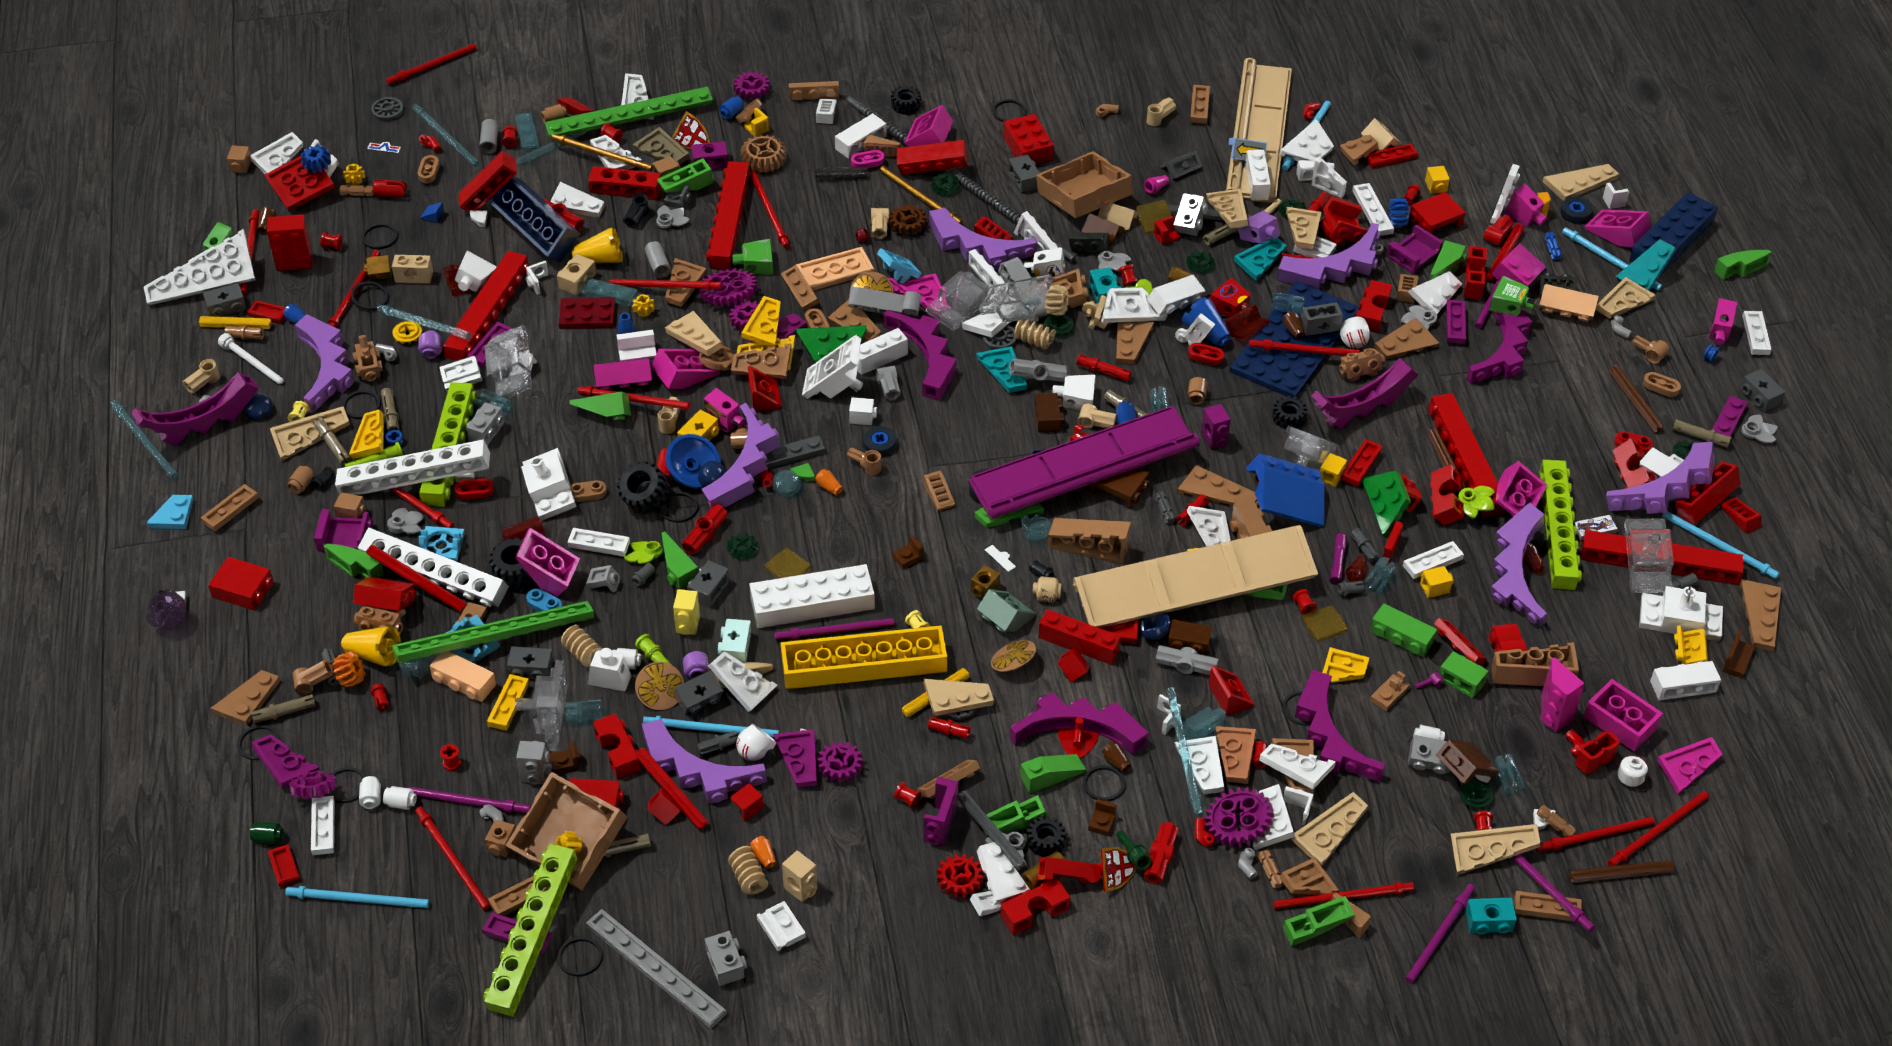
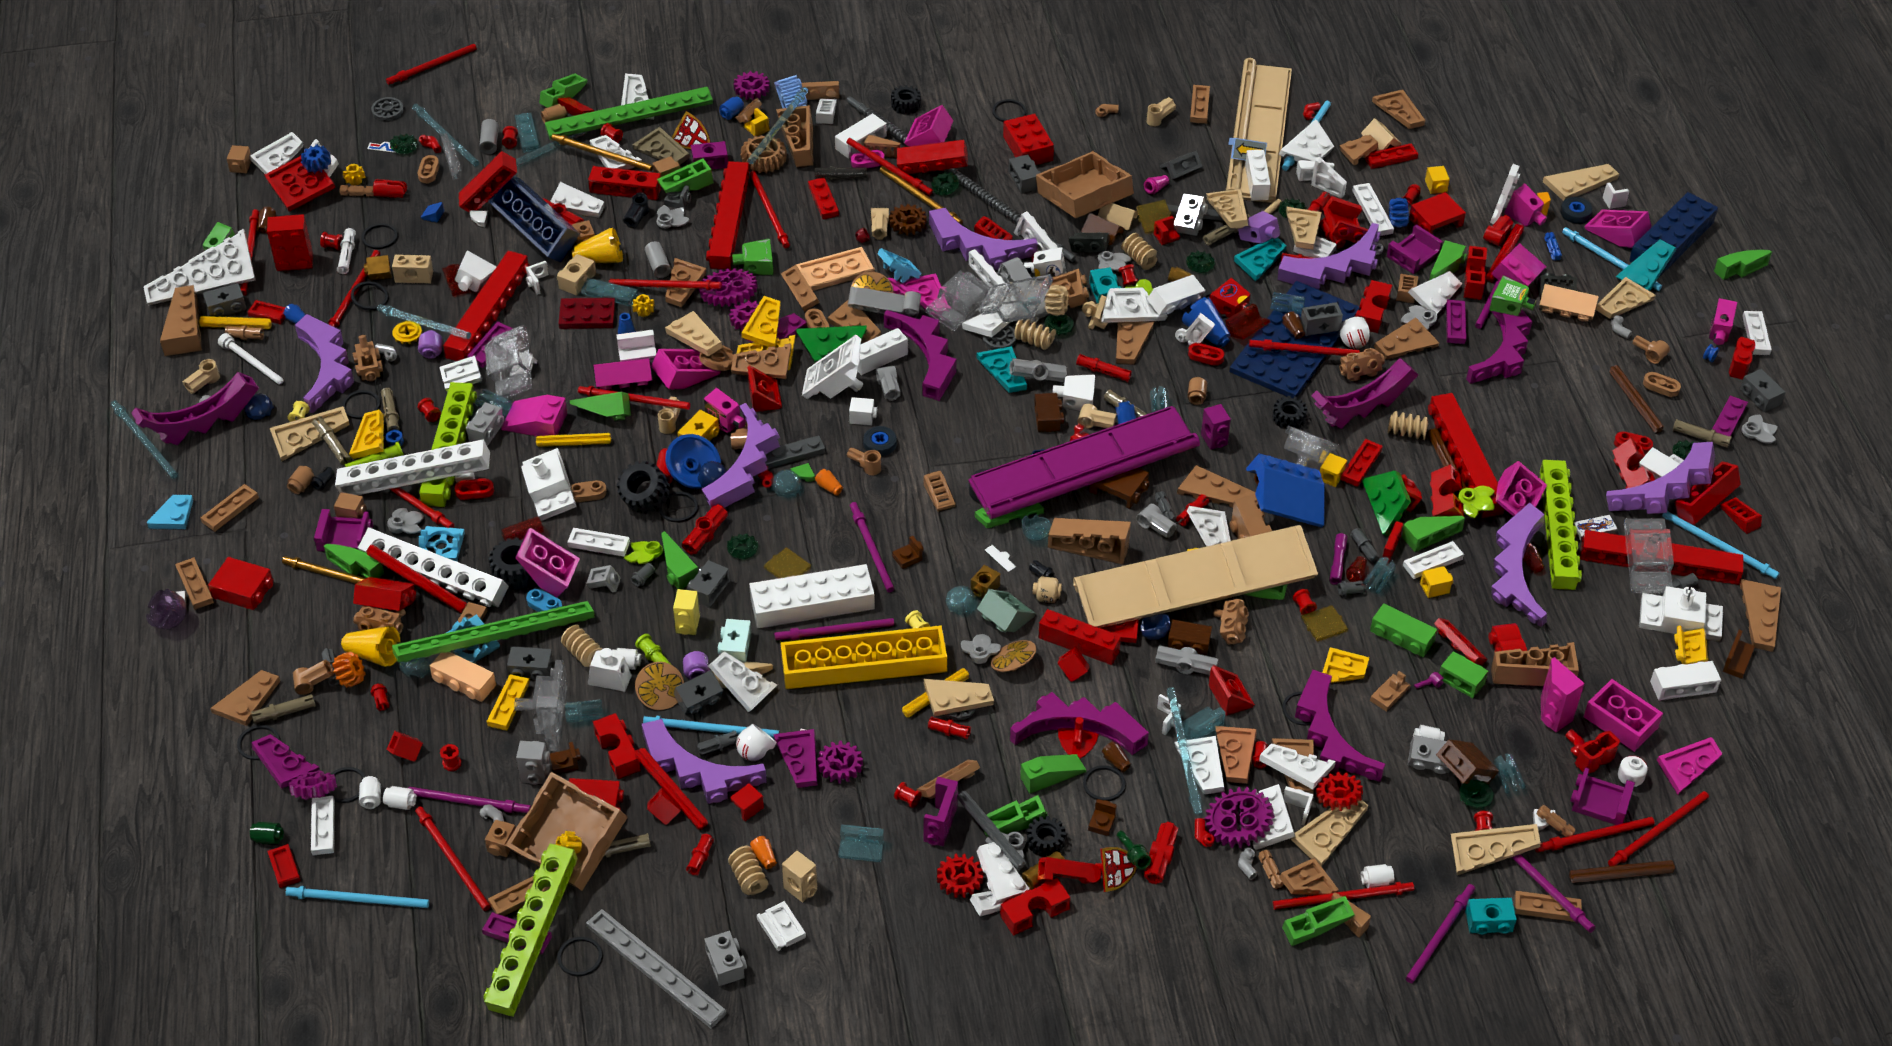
(182, 325): none -> medium nougat wedge
(194, 583): none -> medium nougat plate
(298, 563): none -> pearl gold bar
(347, 246): none -> white pin
(403, 148): none -> clear green gear
(404, 746): none -> red panel
(427, 407): none -> red bush
(451, 156): none -> clear plate
(536, 416): none -> dark pink slope
(561, 88): none -> bright green slope
(574, 439): none -> yellow axle
(585, 230): none -> medium nougat brick
(700, 854): none -> red pin
(787, 89): none -> light blue brick
(799, 97): none -> clear light blue bar
(799, 135): none -> medium nougat wedge
(823, 198): none -> red plate
(859, 520): none -> magenta bar
(861, 843): none -> clear light blue panel
(917, 183): none -> red bar
(961, 600): none -> clear light blue hair
(980, 648): none -> light grey plate
(1139, 251): none -> tan piece
(1153, 518): none -> light grey piece
(1233, 621): none -> medium nougat brick
(1339, 791): none -> red gear
(1377, 875): none -> white brick
(1400, 107): none -> medium nougat wing
(1408, 425): none -> tan piece
(1430, 530): none -> bright green slope
(1601, 798): none -> magenta panel
(1742, 358): none -> red brick

